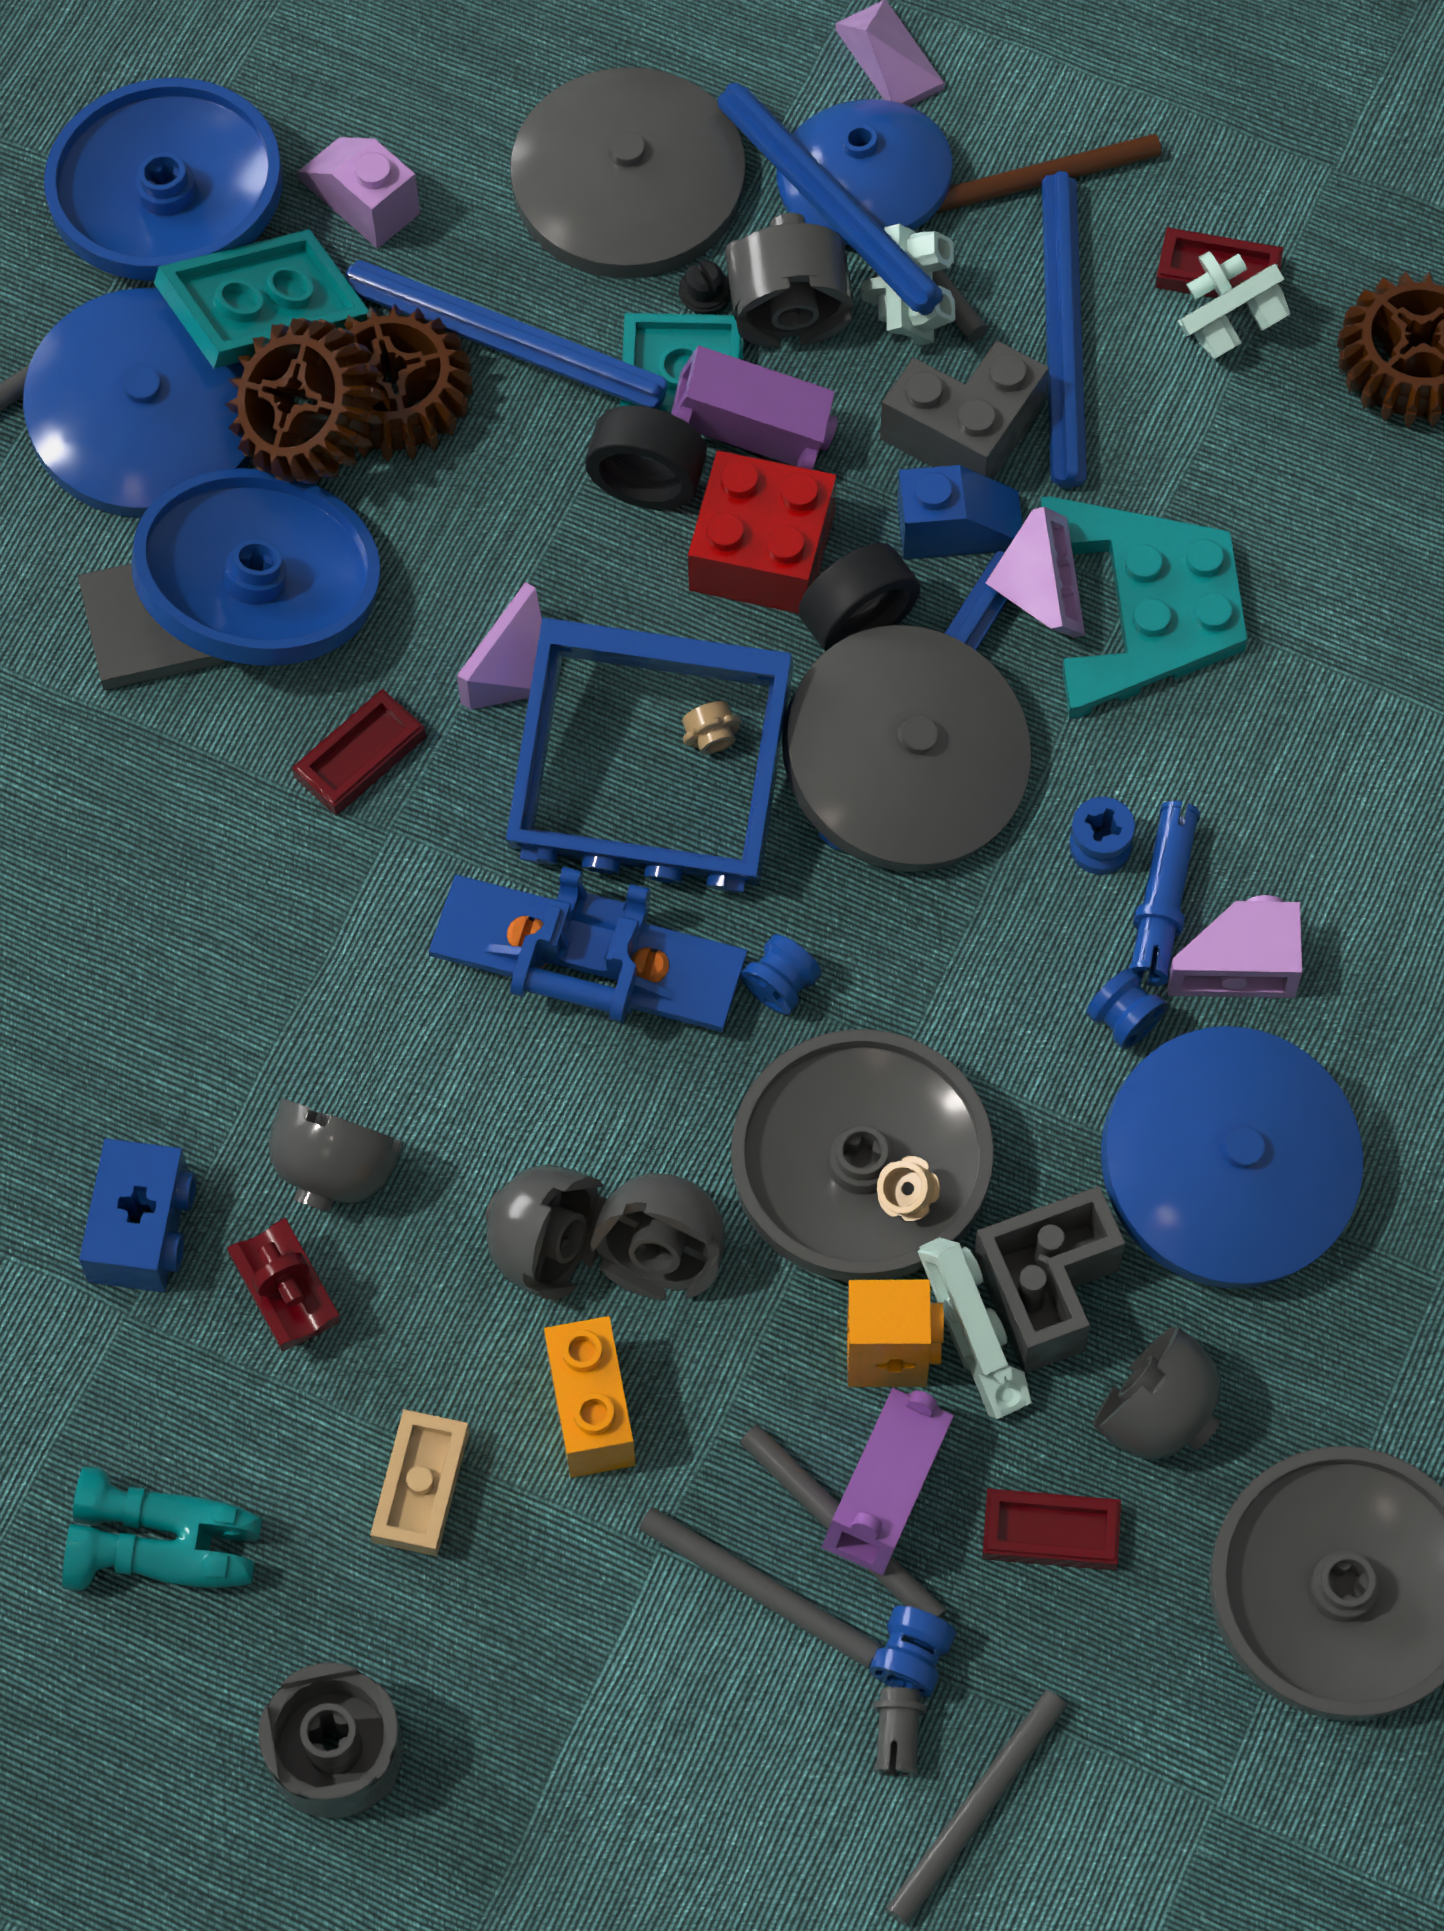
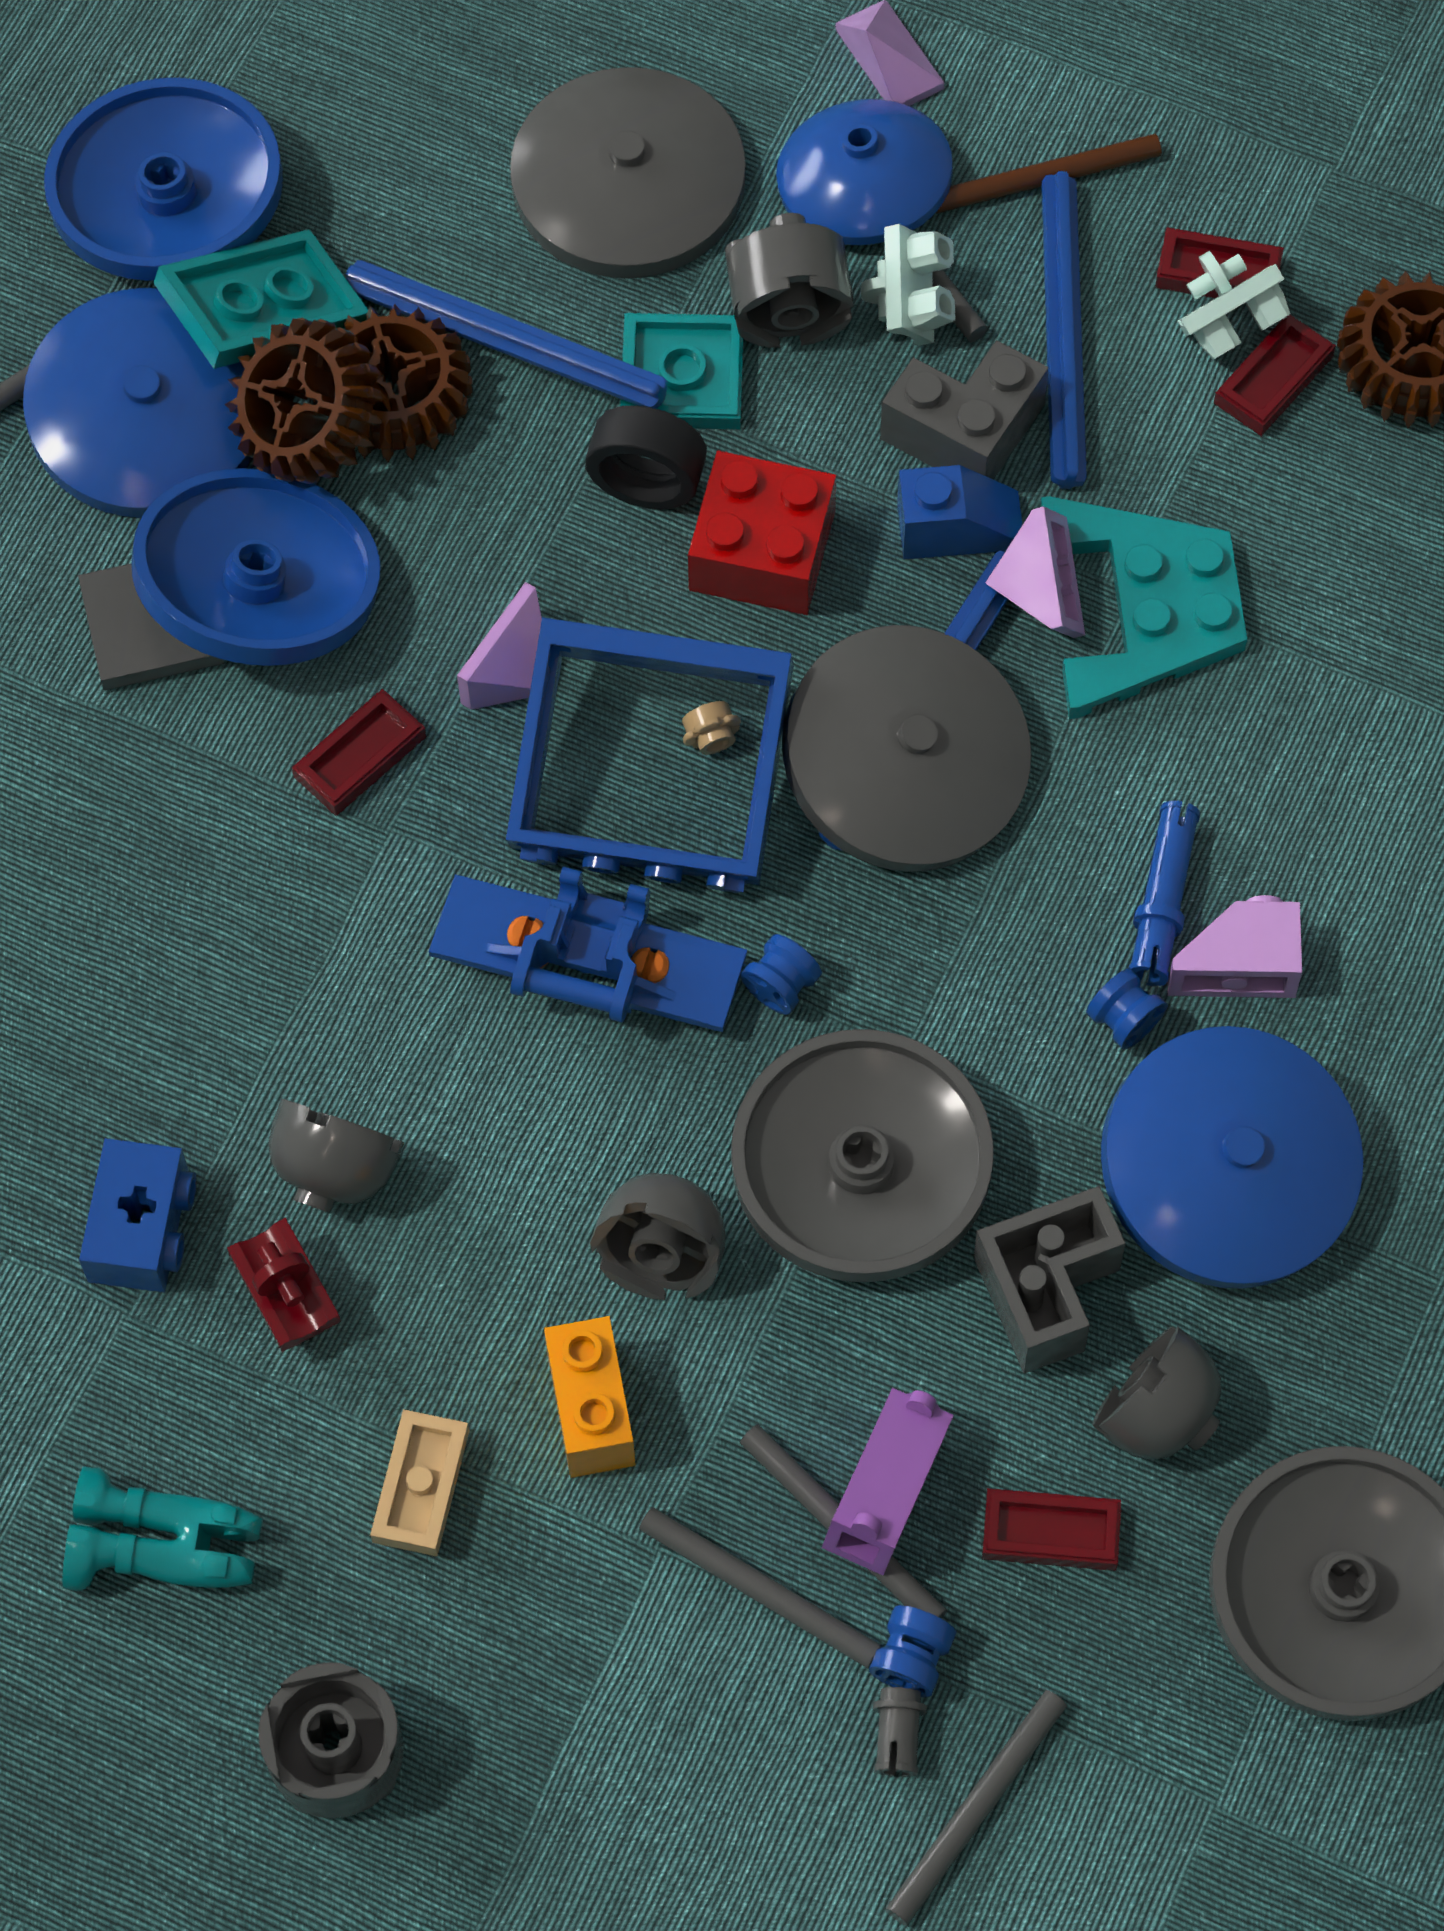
(364, 187): lavender slope -> none
(544, 1228): dark grey cylinder -> none
(704, 288): black piece -> none
(755, 407): medium lavender brick -> none
(830, 199): blue axle -> none
(858, 594): black tyre -> none
(891, 1185): tan plate -> none
(892, 1333): light orange brick -> none
(974, 1328): light aqua hinge -> none
(1103, 850): blue wheel -> none
(1274, 374): none -> dark red tile

